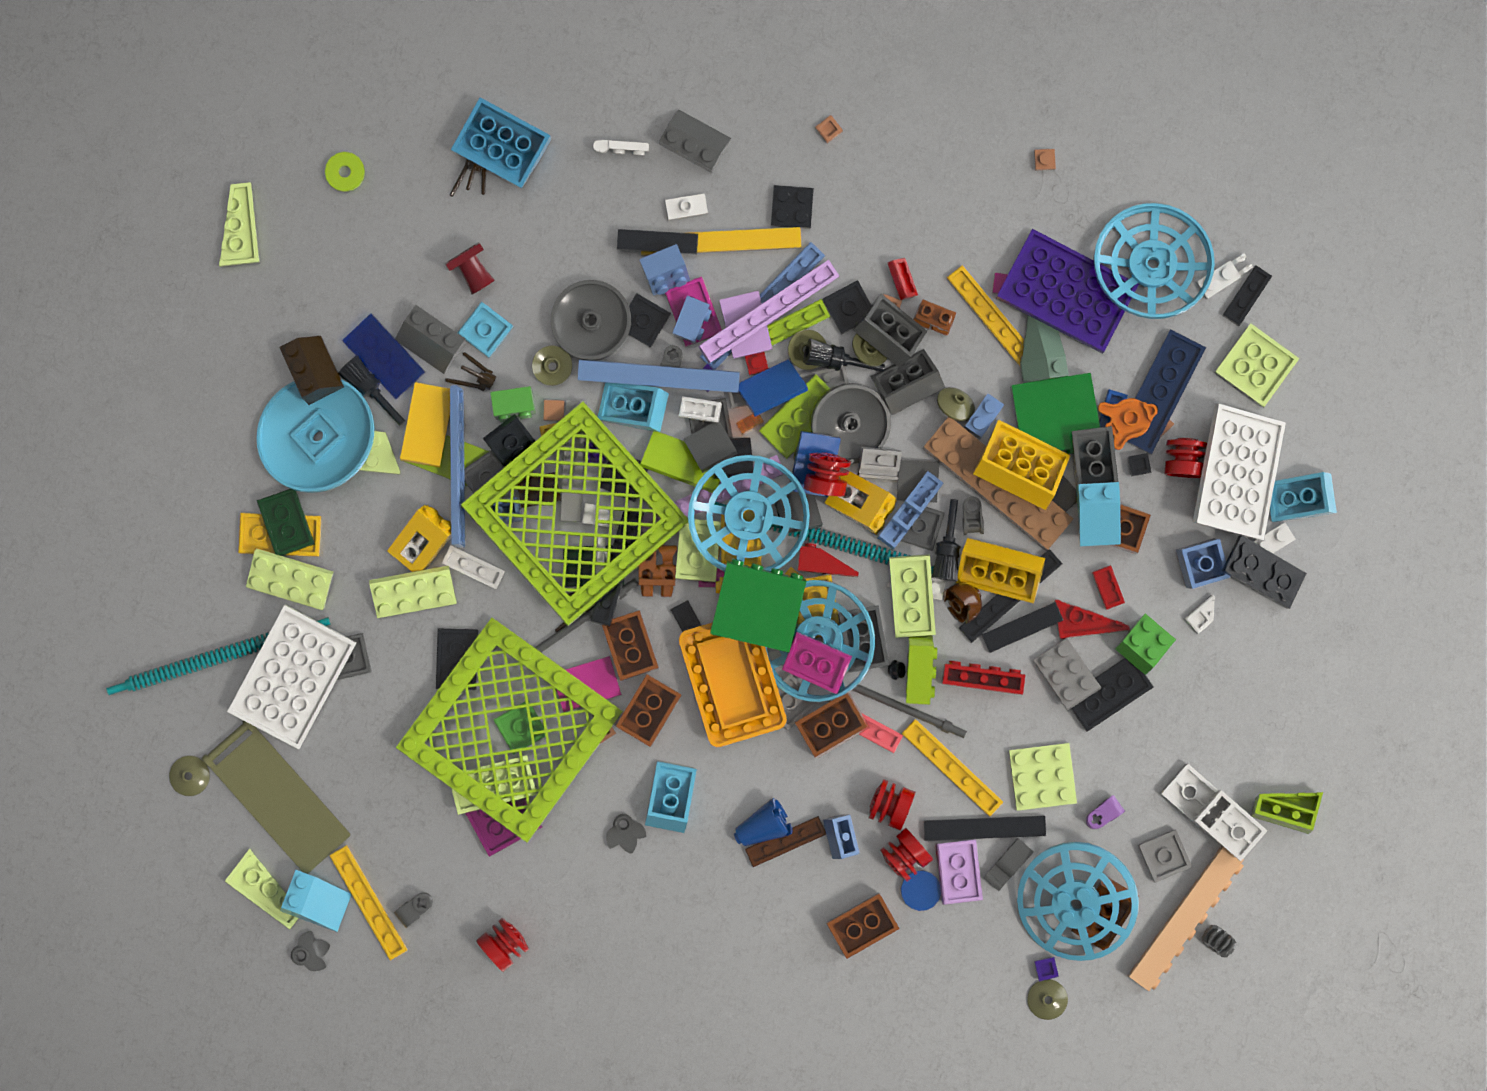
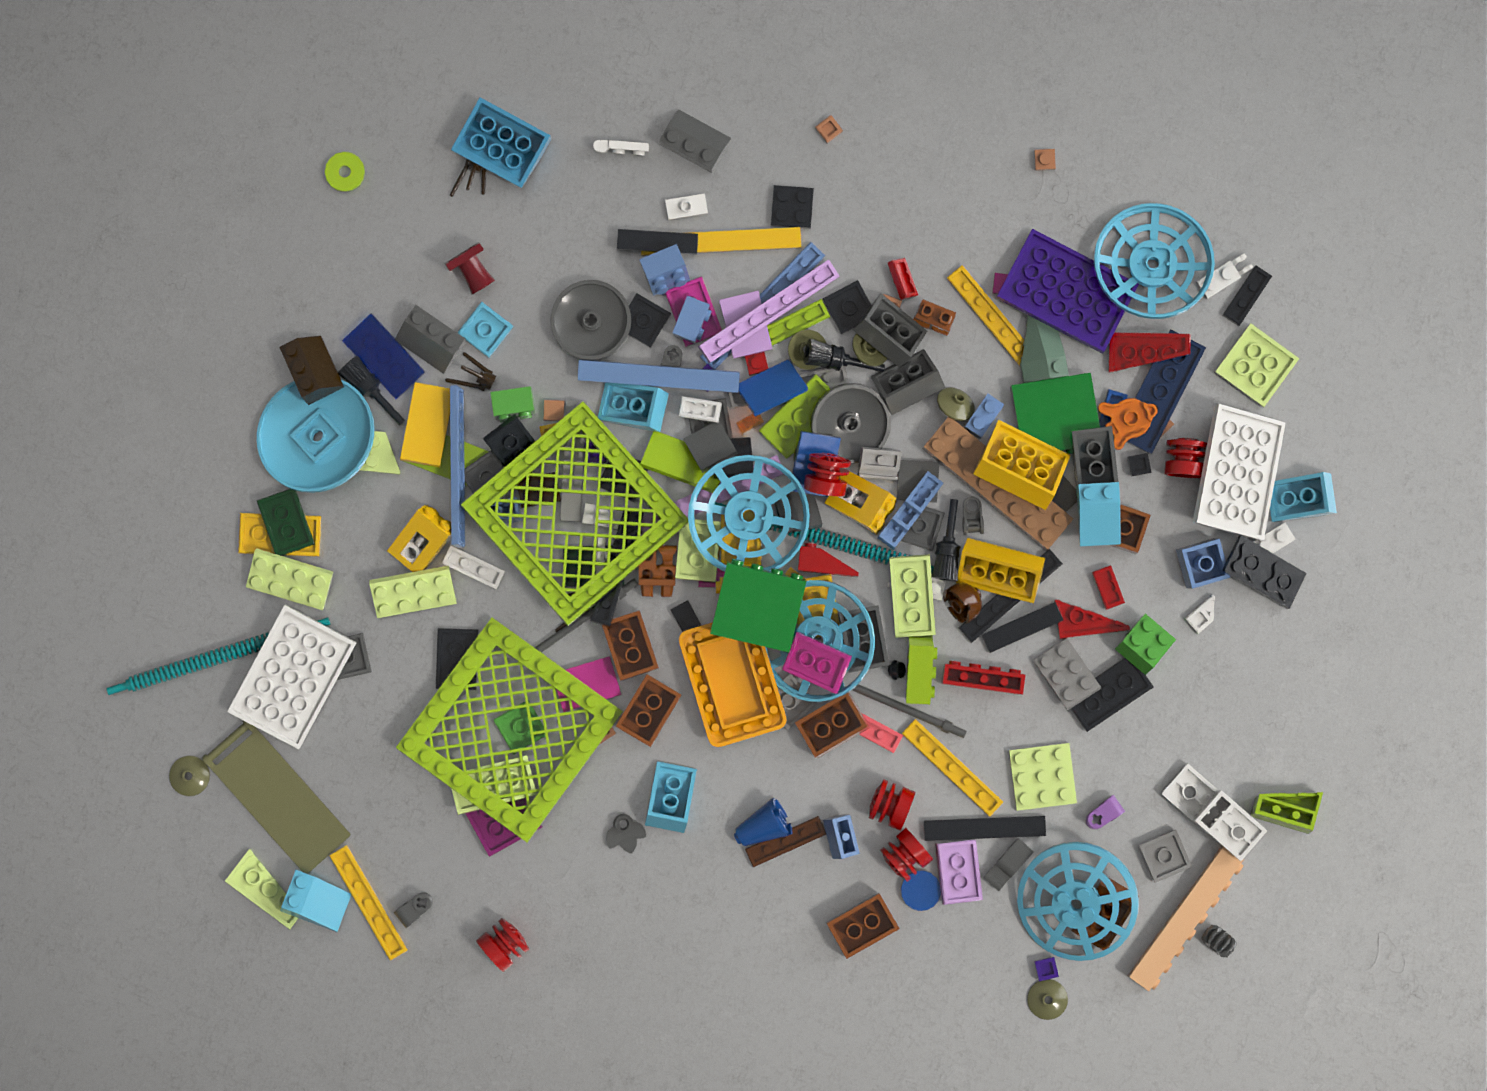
(240, 232): yellowish green wing -> none
(313, 951): dark grey plate -> none
(549, 355): olive dish -> none
(1139, 349): none -> red wing

